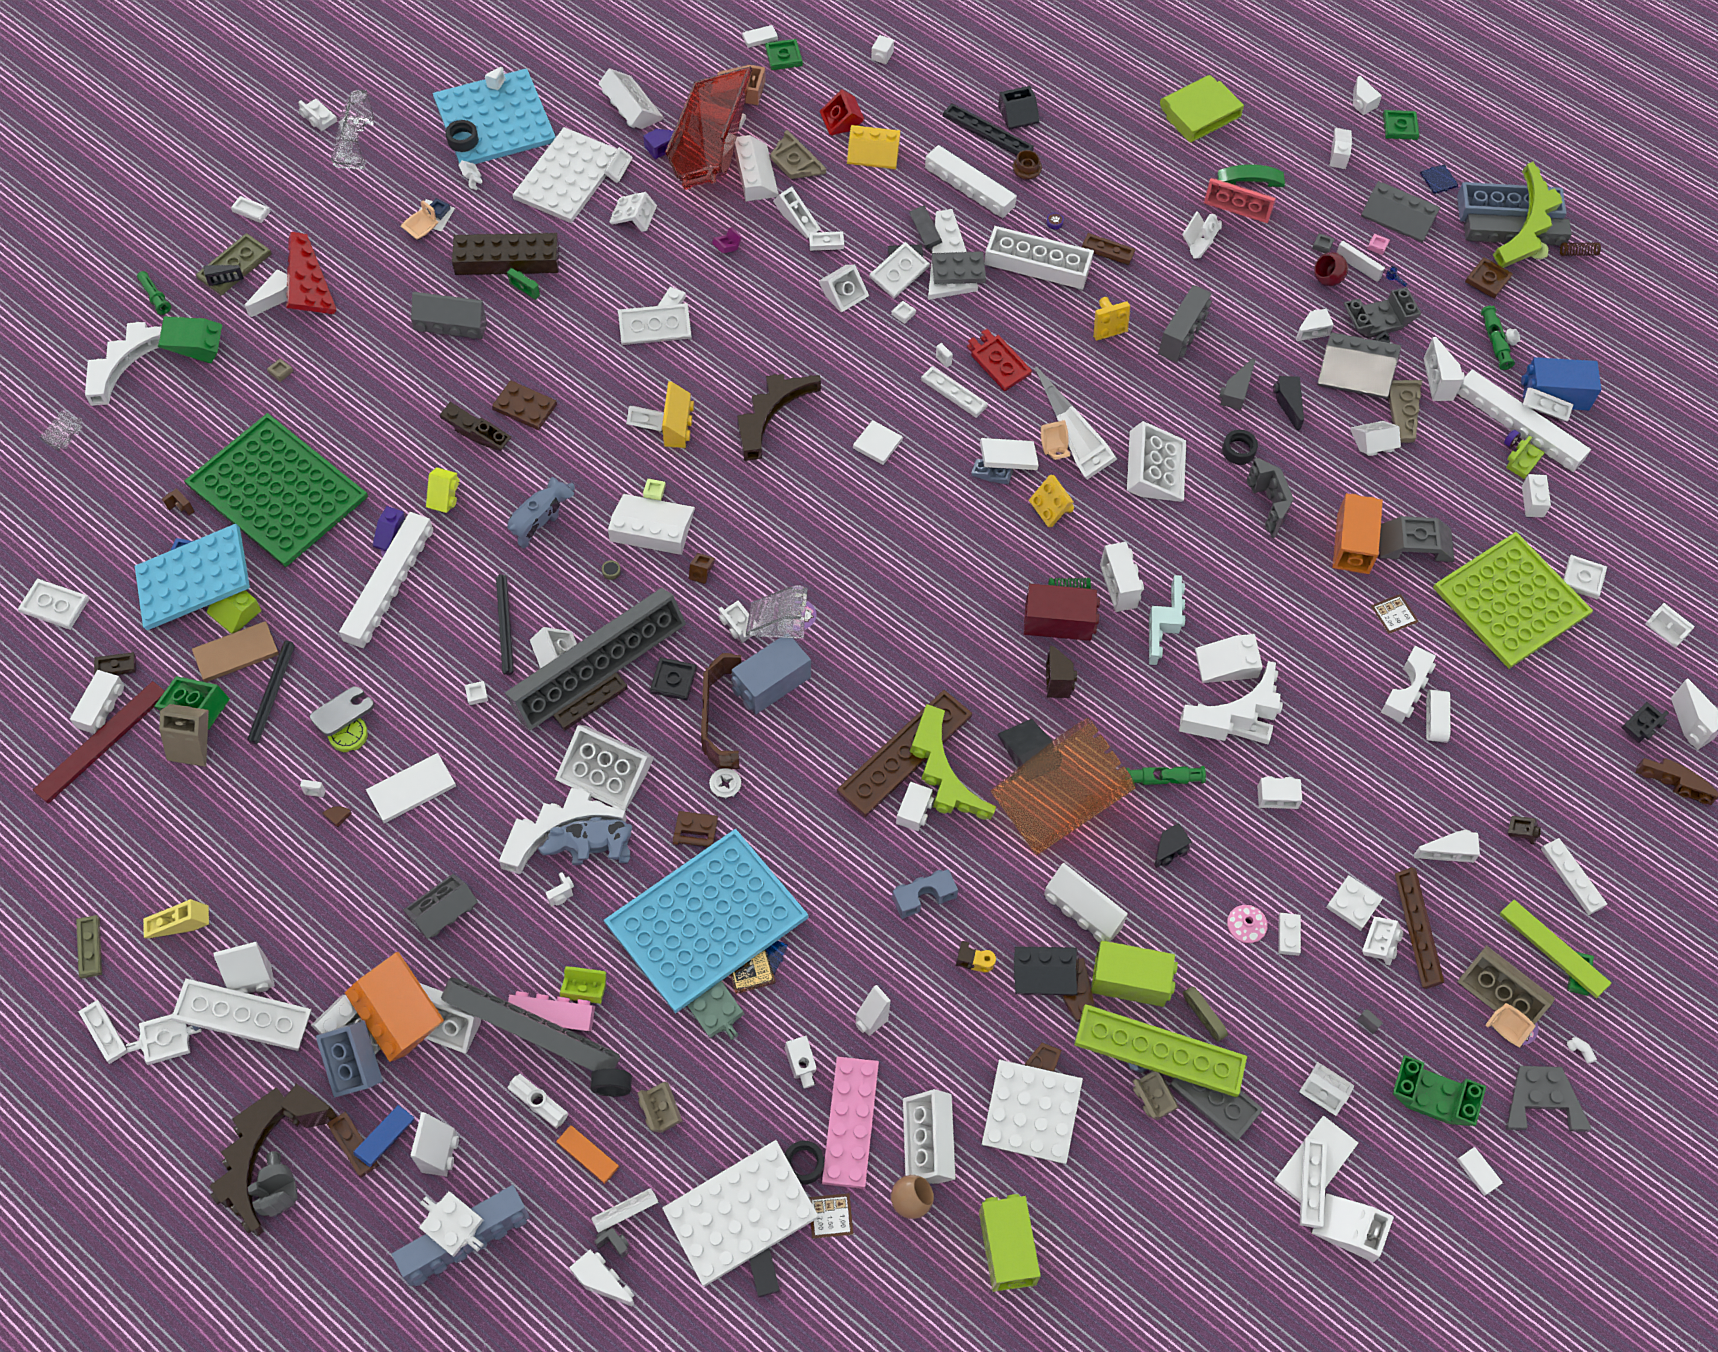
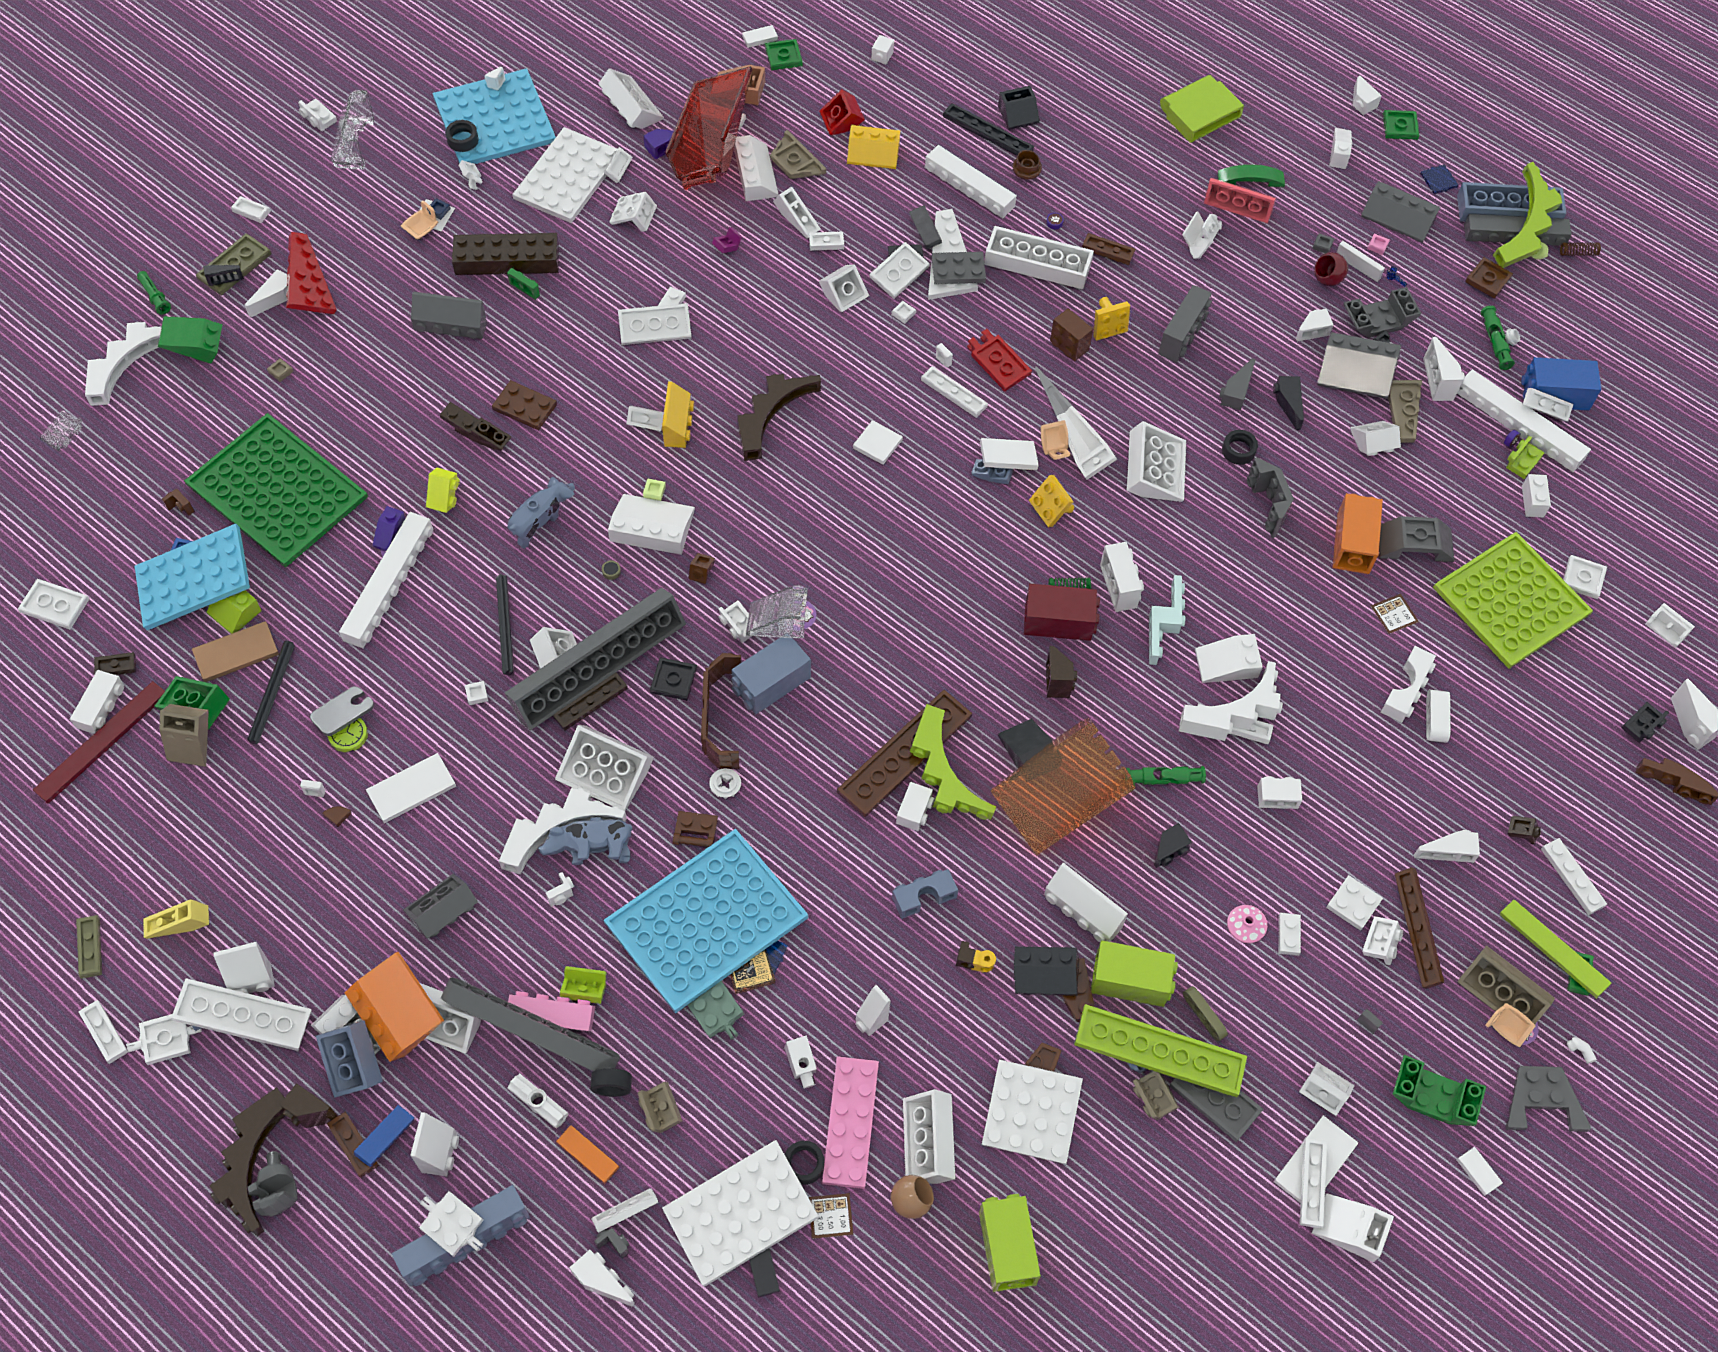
(1071, 334): none -> reddish brown brick

